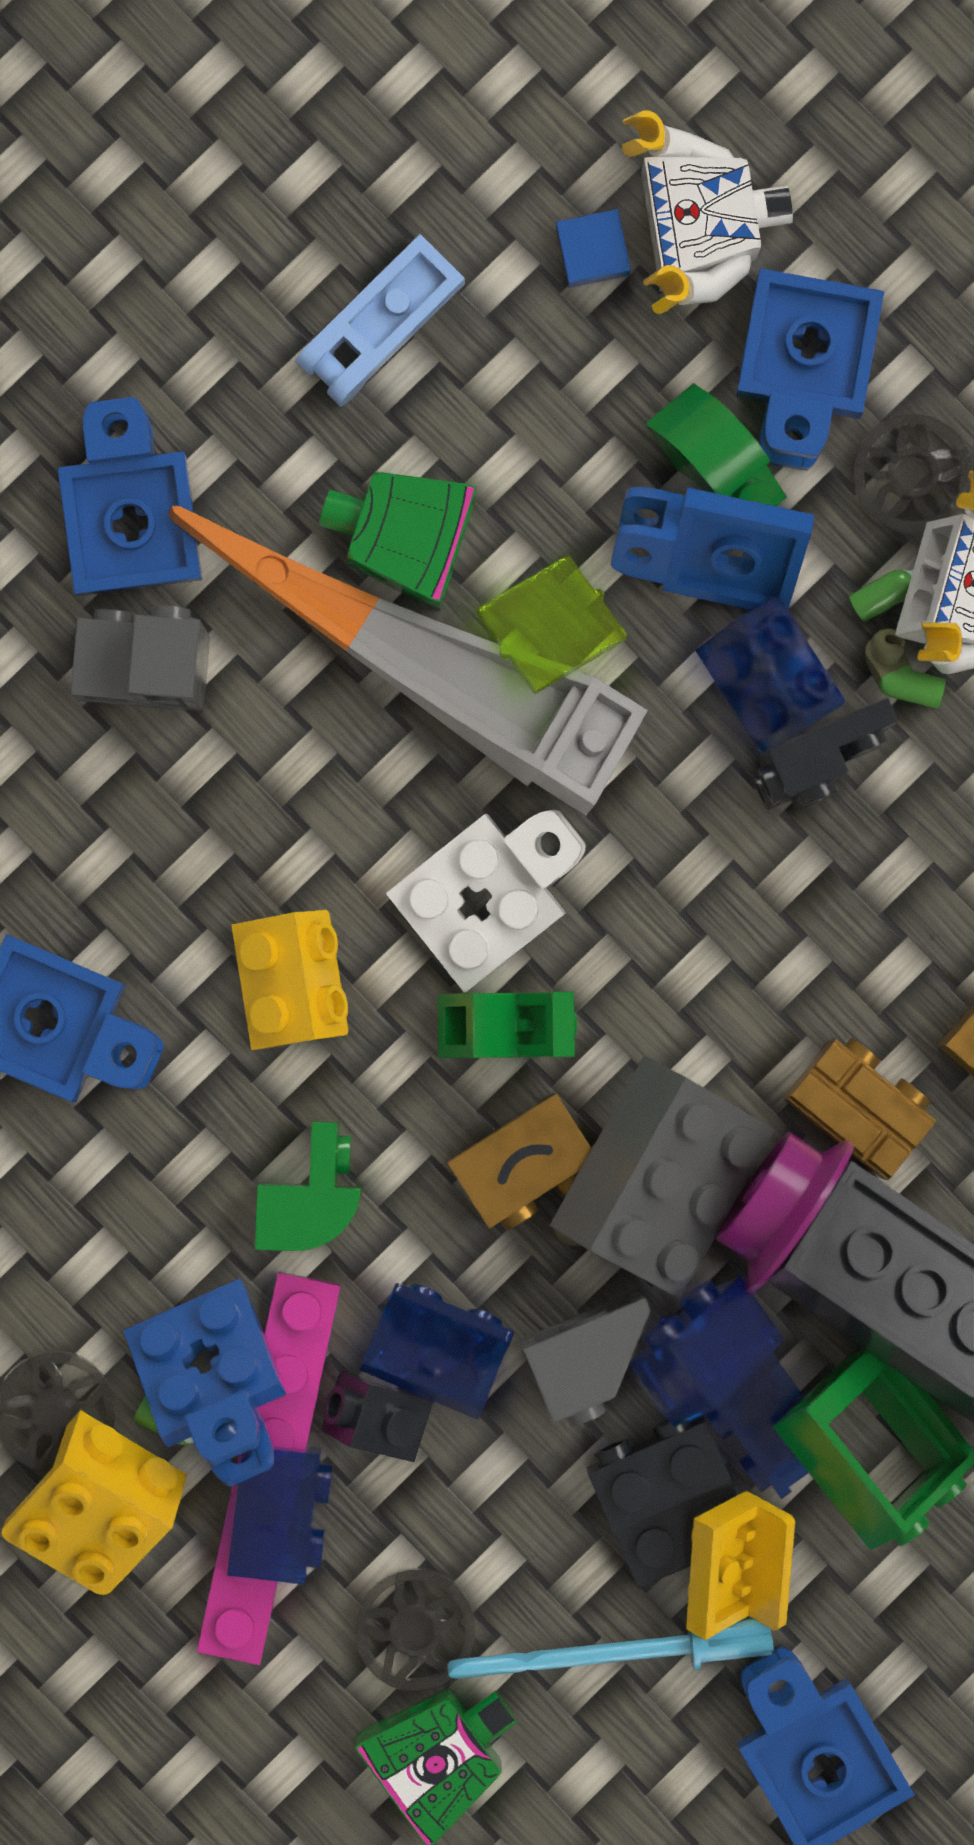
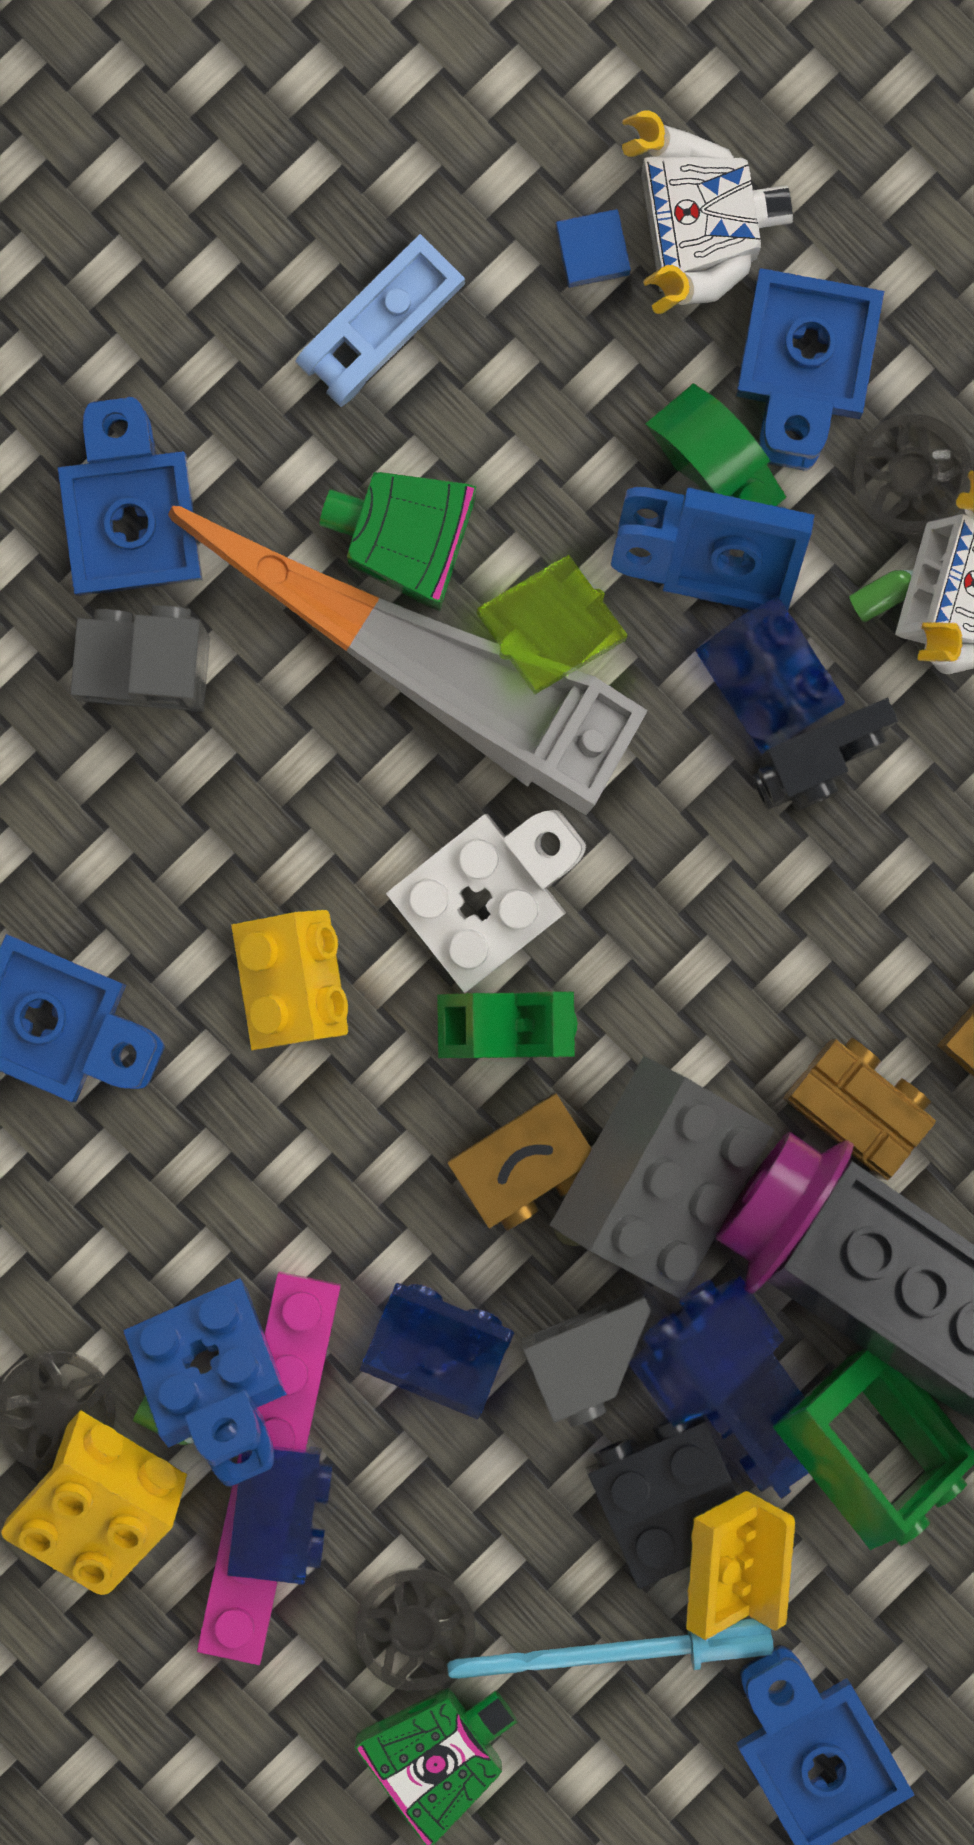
(312, 1213): green brick -> none
(376, 1417): black bracket -> none
(895, 675): arm -> none

